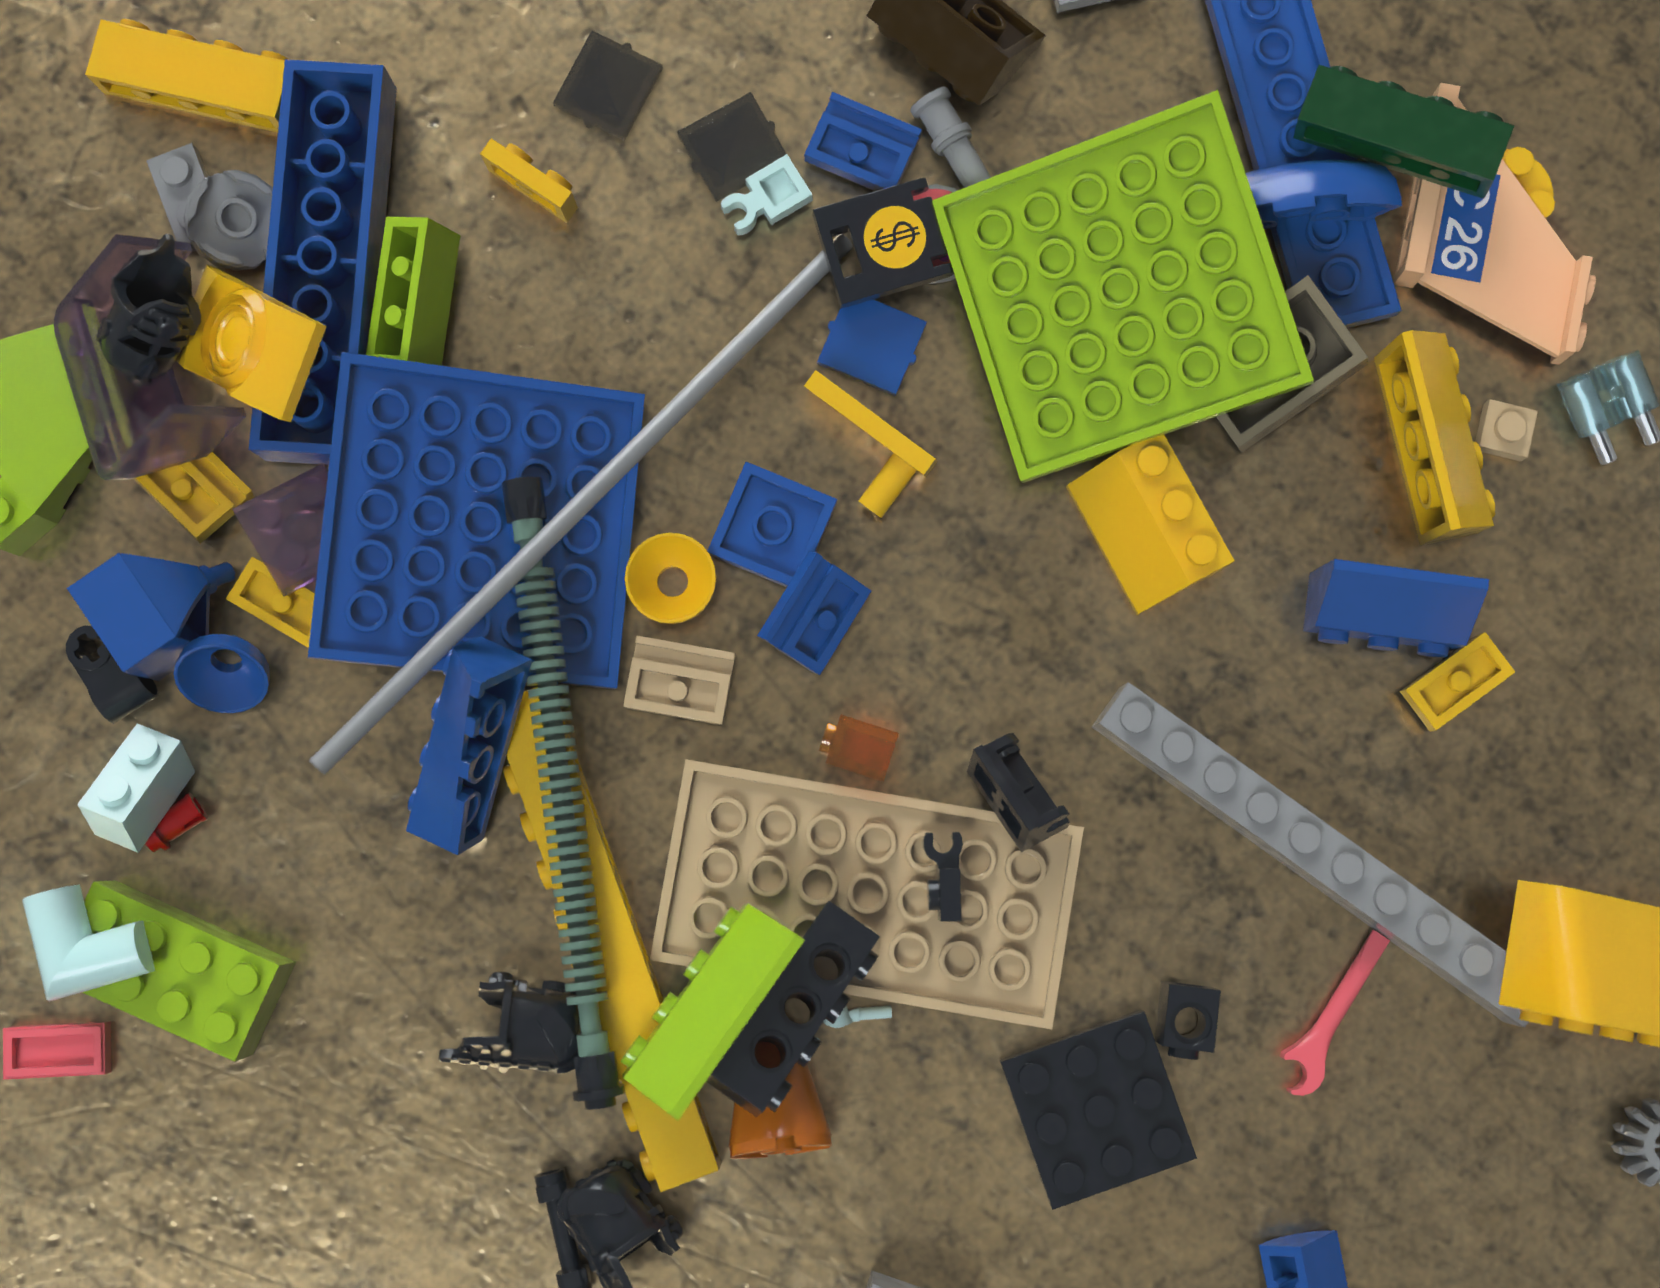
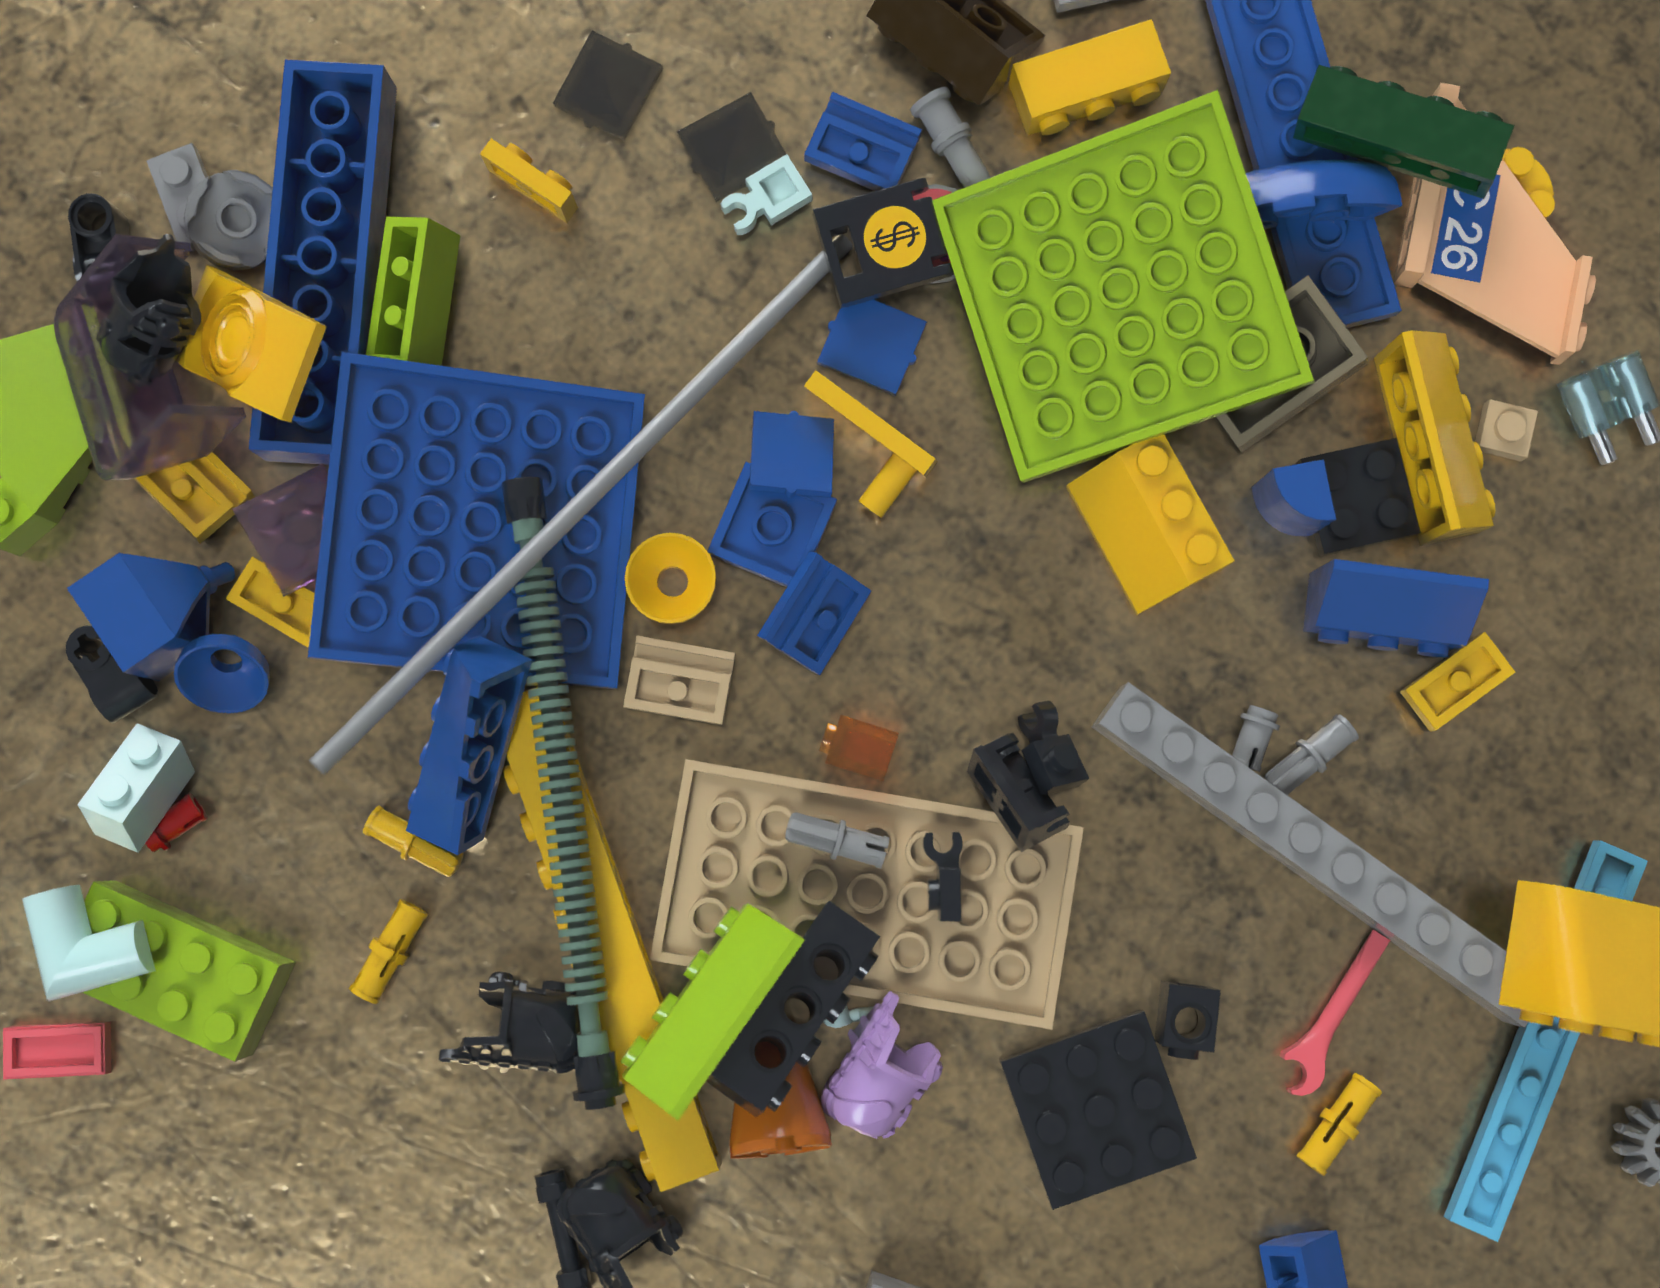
(89, 243): none -> black piece
(187, 74): yellow brick -> none
(388, 951): none -> yellow pin
(392, 832): none -> yellow axle
(791, 454): none -> blue piece
(836, 839): none -> light grey axle
(878, 1076): none -> lavender helmet
(1049, 756): none -> black plate
(1089, 78): none -> yellow brick
(1255, 736): none -> light grey pin
(1295, 498): none -> blue brick
(1312, 754): none -> light grey axle
(1358, 1095): none -> yellow pin
(1367, 497): none -> black plate
(1529, 1081): none -> medium azure plate

